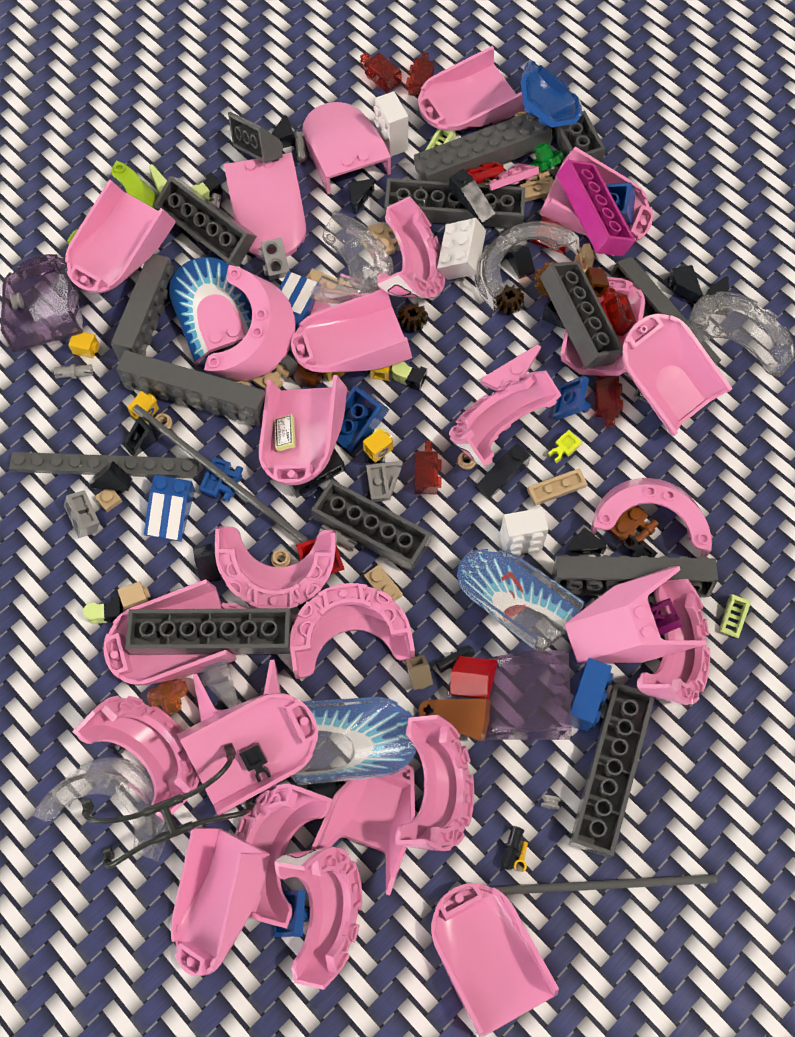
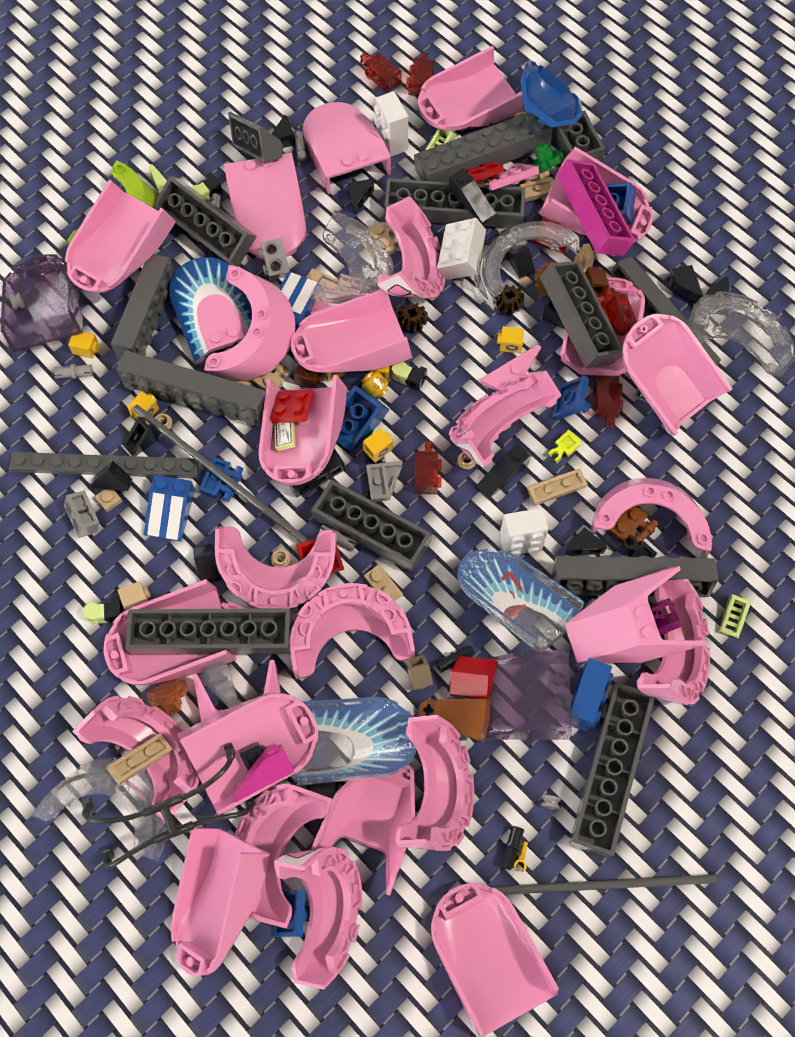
(139, 759): none -> tan plate
(267, 769): none -> dark pink slope
(292, 406): none -> red plate
(374, 384): none -> yellow head
(511, 339): none -> yellow brick

